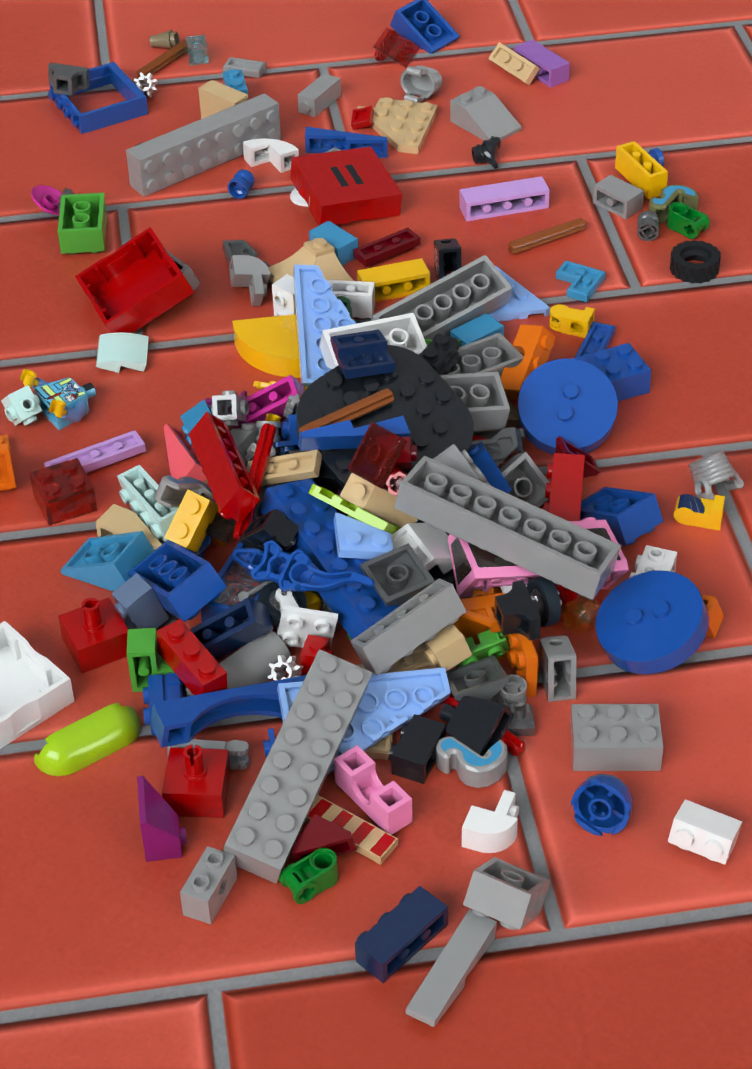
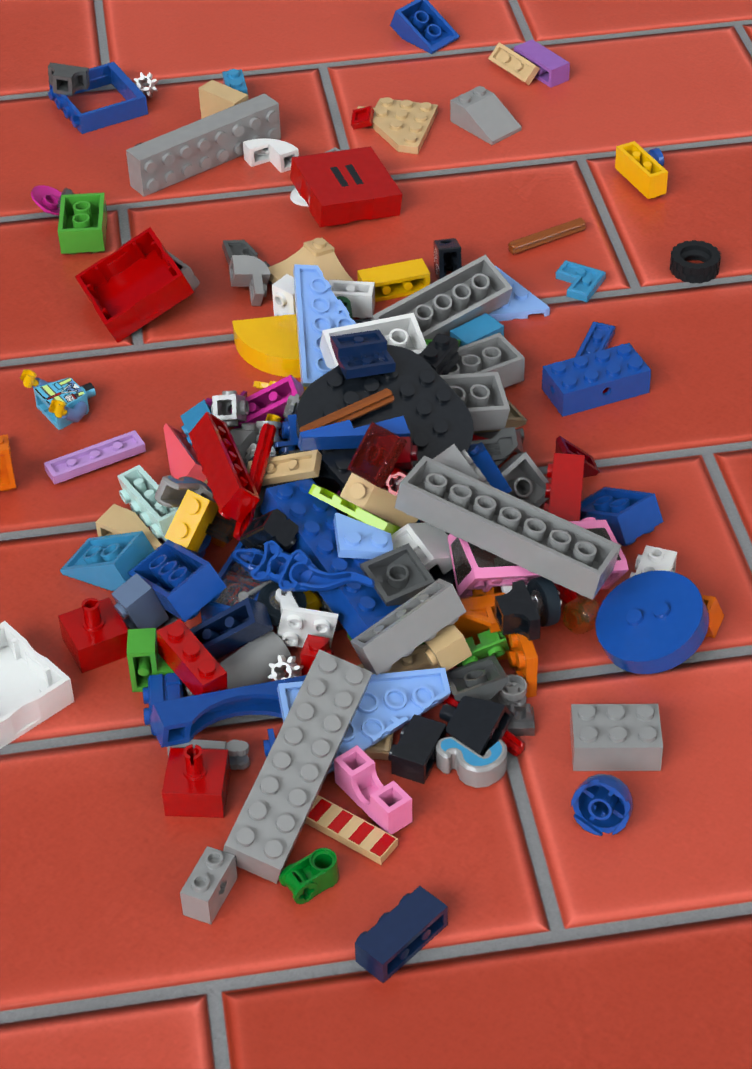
(22, 406): light aqua brick -> none
(63, 491): clear red brick -> none
(89, 740): lime brick -> none
(122, 350): light aqua slope -> none
(158, 825): magenta slope -> none
(164, 59): dark orange axle -> none
(165, 40): dark tan cone -> none
(197, 50): clear light blue brick -> none
(241, 184): blue wheel -> none
(249, 67): light grey tile -> none
(319, 95): light grey brick -> none
(322, 140): blue slope -> none
(323, 834): dark red slope -> none
(338, 238): dark azure brick -> none
(386, 247): dark red plate -> none
(395, 47): clear red hinge -> none
(420, 82): light grey piece -> none
(451, 968): light grey slope -> none
(486, 151): black animal -> none
(491, 830): white brick -> none
(504, 198): lavender brick -> none
(506, 893): light grey brick -> none
(535, 345): orange arch -> none
(558, 656): light grey torso -> none
(569, 402): blue brick -> none
(571, 320): yellow leg -> none
(618, 196): light grey brick -> none
(648, 225): dark grey wheel -> none
(673, 194): olive animal -> none
(684, 220): green piece -> none
(700, 511): yellow leg -> none
(704, 831): white brick -> none
(711, 471): light grey piece -> none

